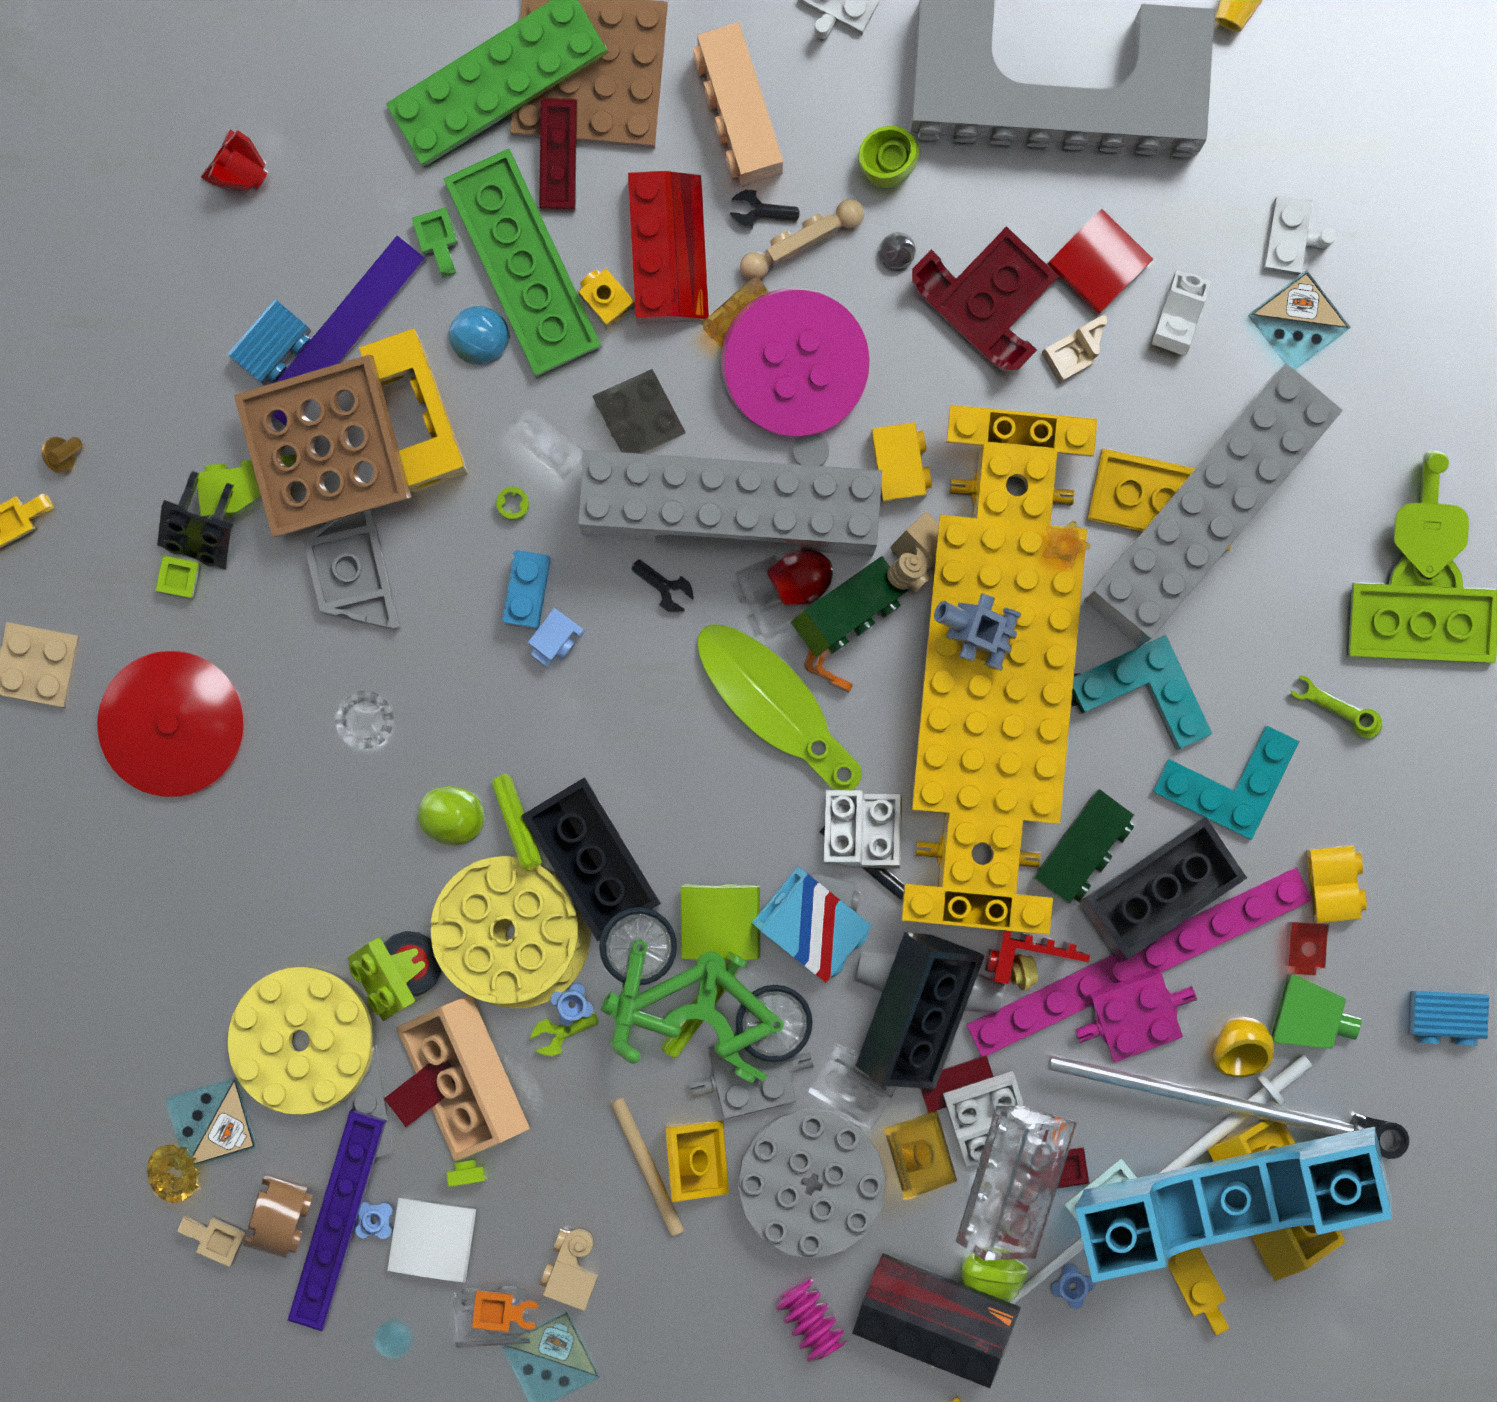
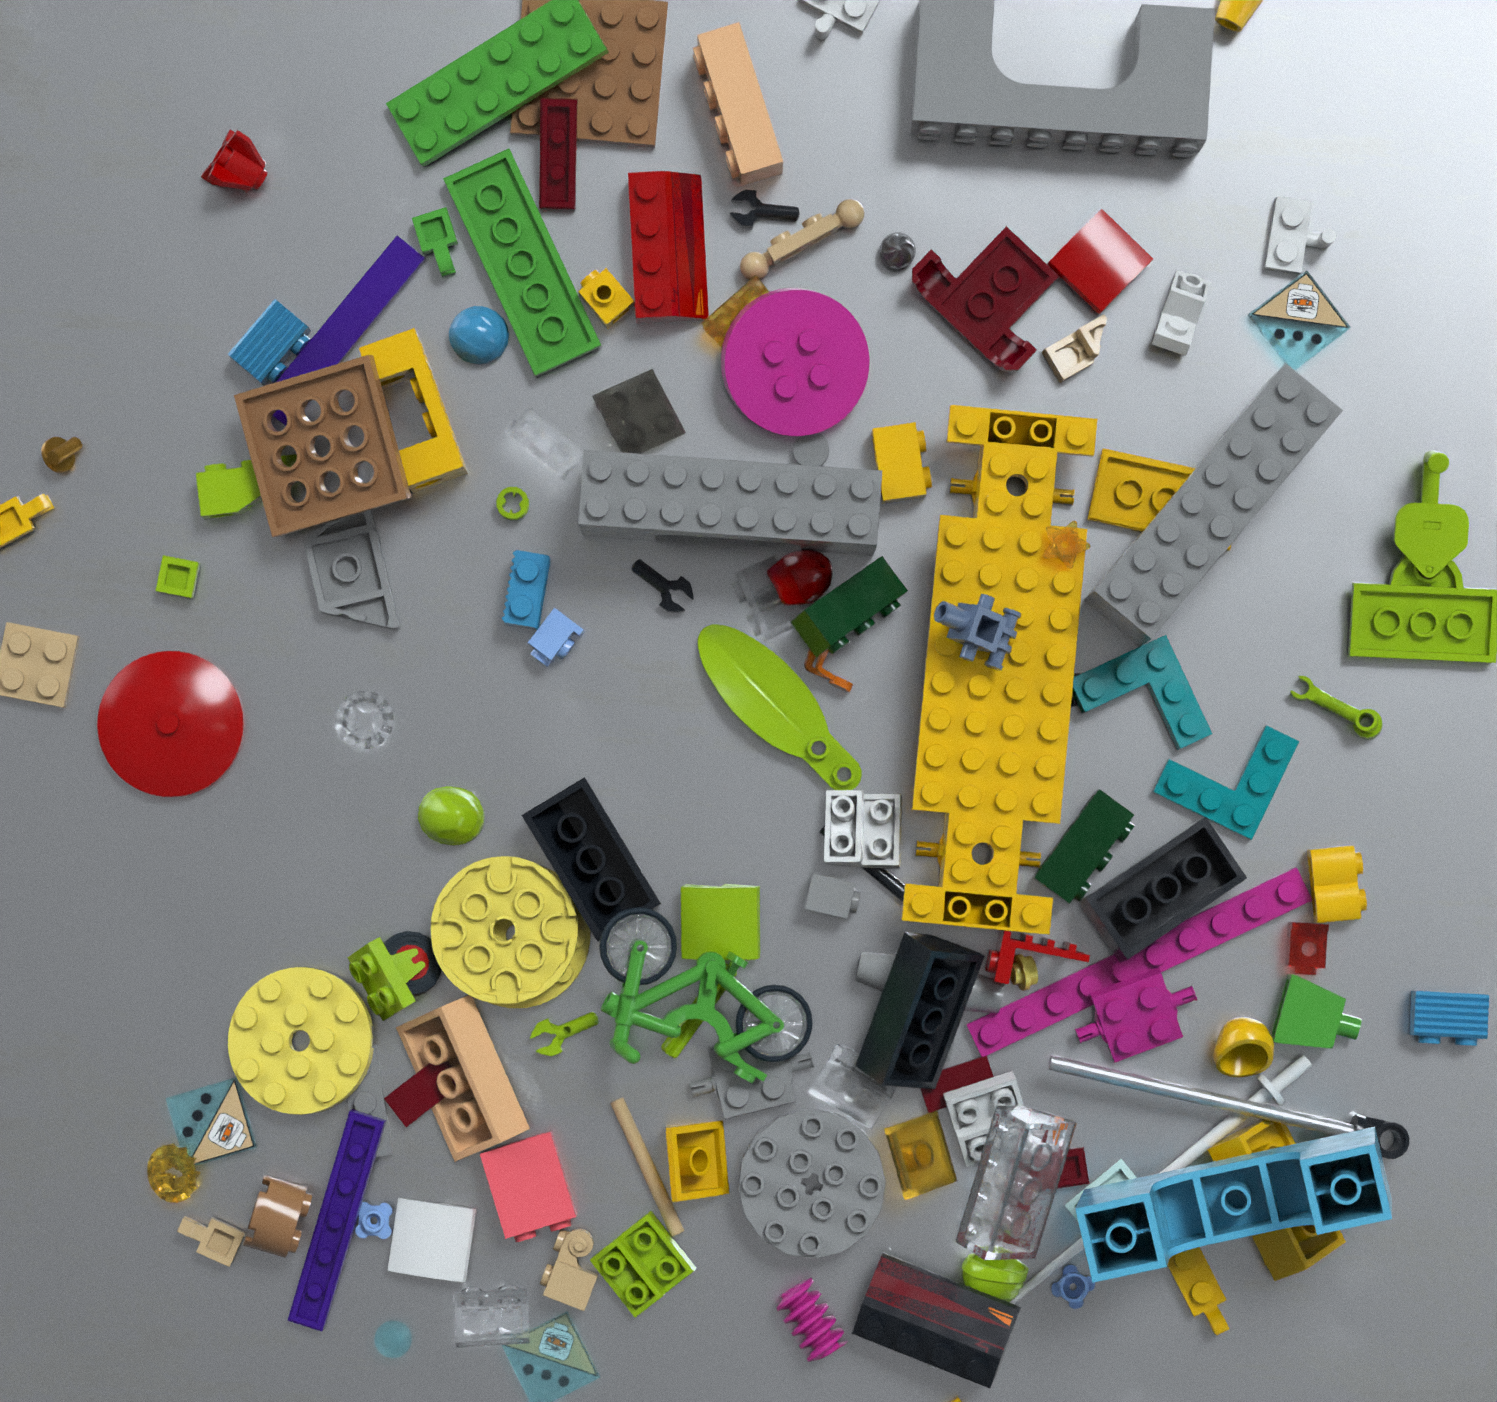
(193, 534): black plate -> none
(466, 1173): lime plate -> none
(496, 1311): orange plate -> none
(517, 827): lime axle -> none
(529, 1186): none -> coral brick
(569, 1014): light blue plate -> none
(642, 1264): none -> lime slope
(812, 925): panel -> none
(888, 155): lime hat -> none
(916, 554): tan brick -> none

